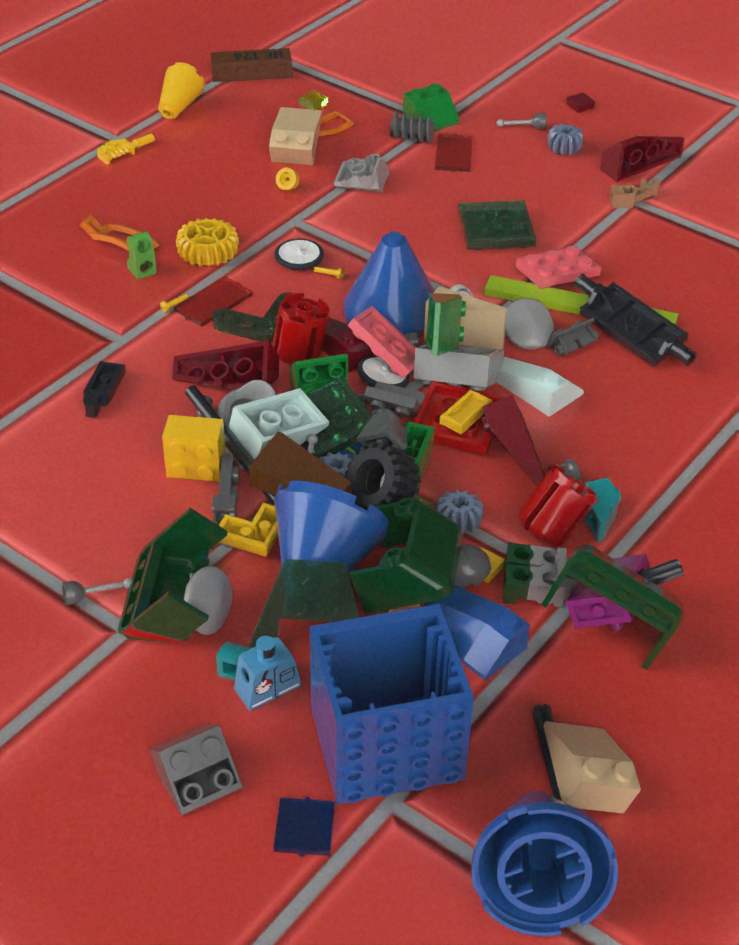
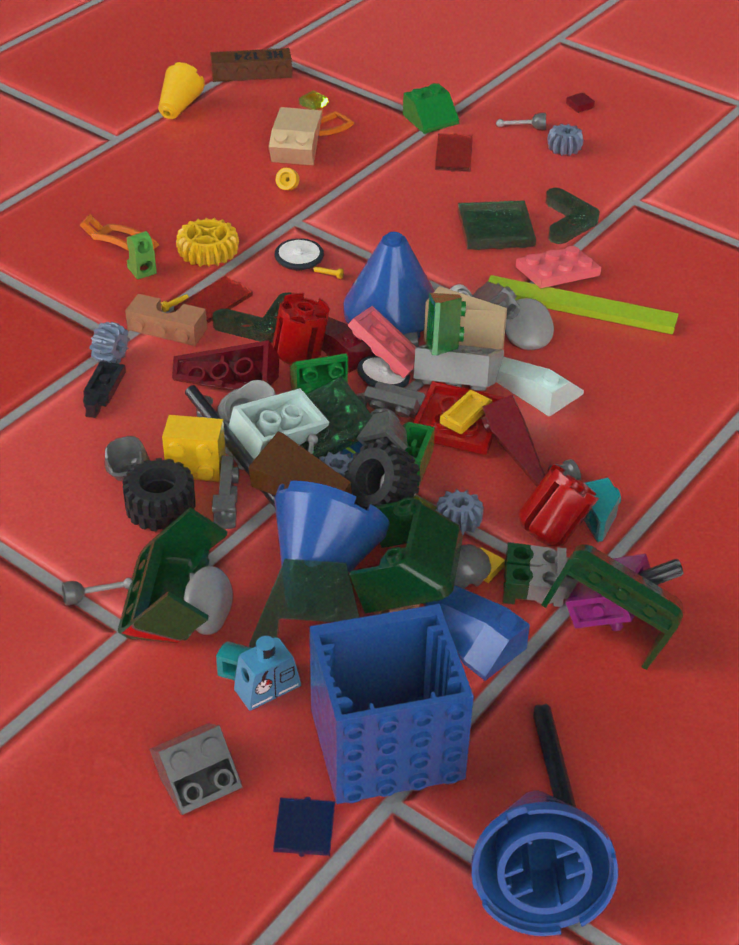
(109, 342): none -> sand blue gear
(121, 147): yellow piece -> none
(123, 455): none -> dark grey hair
(158, 493): none -> black tyre
(183, 326): none -> nougat arch
(252, 536): yellow brick -> none
(363, 174): light grey slope -> none
(412, 127): dark grey piece -> none
(500, 296): none -> dark grey hinge
(564, 340): dark grey hinge -> none
(578, 213): none -> clear green beam
(591, 768): tan slope -> none
(627, 195): medium nougat piece -> none
(633, 323): black plate -> none
(639, 155): dark red wedge -> none

